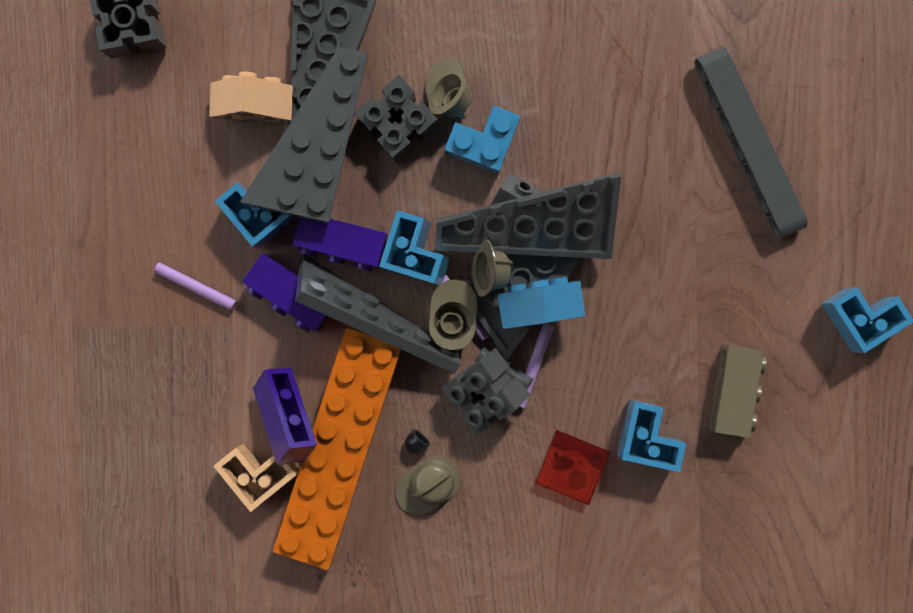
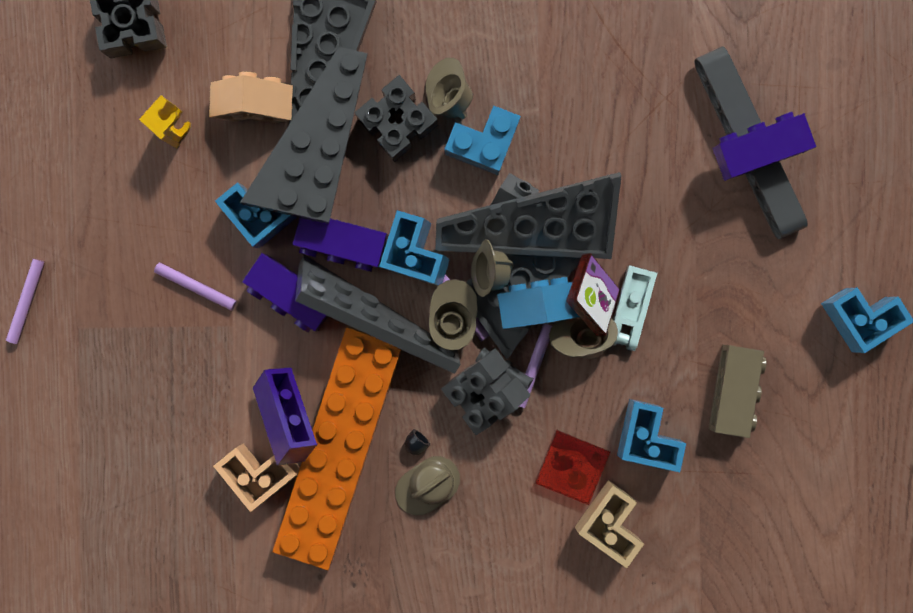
(25, 301): none -> lavender bar
(161, 120): none -> yellow hinge
(576, 339): none -> dark tan piece
(593, 295): none -> tile
(604, 527): none -> tan brick
(633, 304): none -> light aqua plate
(763, 145): none -> dark purple brick

